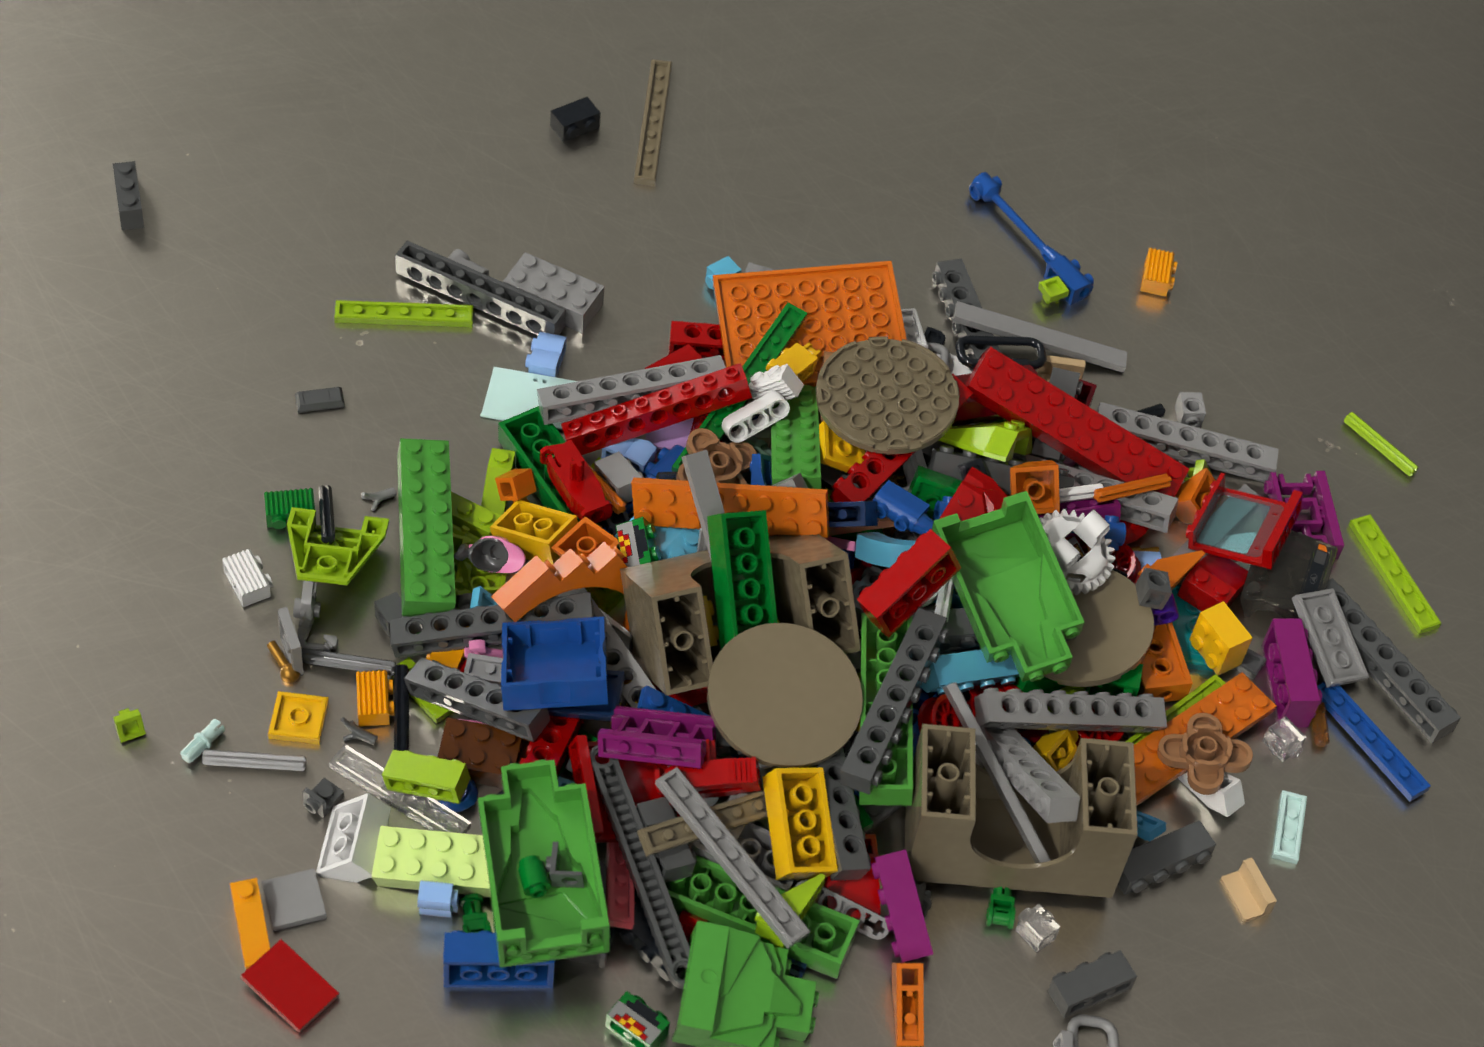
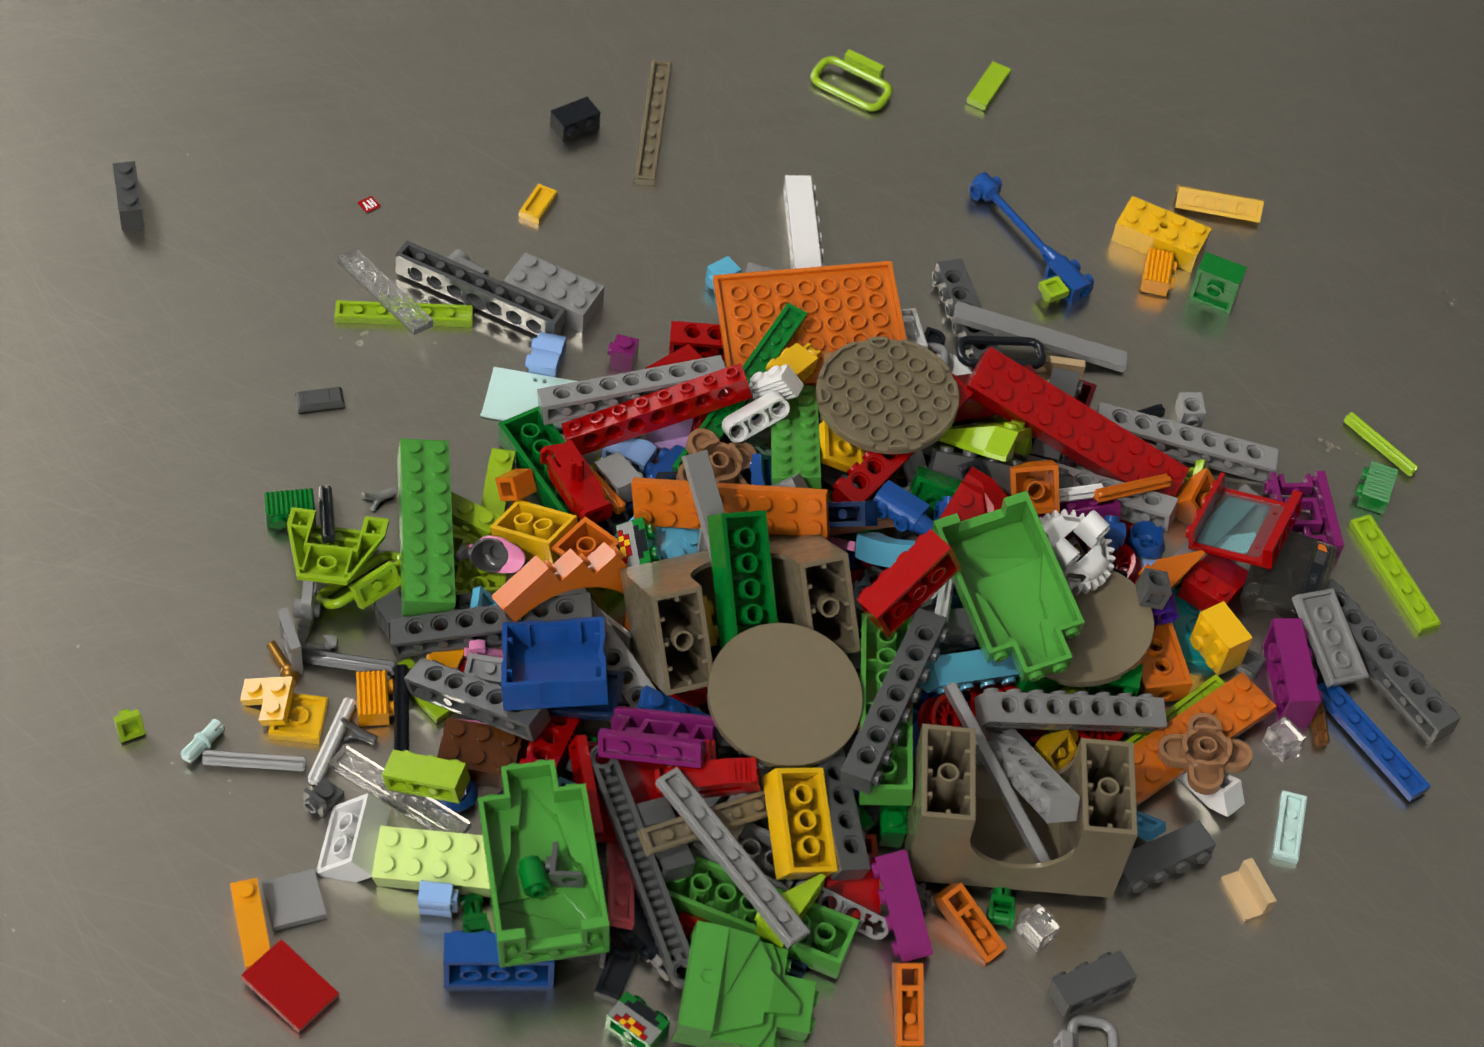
(247, 578): white brick -> none
(273, 694): none -> yellow plate
(331, 741): none -> white axle
(368, 204): none -> red sticker
(368, 588): none -> lime bar
(385, 291): none -> clear plate
(538, 203): none -> yellow tile
(615, 974): none -> black tile
(623, 353): none -> magenta brick
(802, 221): none -> white brick
(861, 67): none -> lime bar
(892, 825): none -> green brick
(969, 921): none -> orange slope
(988, 86): none -> lime tile
(1146, 540): none -> blue hair
(1148, 226): none -> yellow brick
(1217, 282): none -> green container
(1219, 203): none -> yellow fence
(1377, 487): none -> green brick

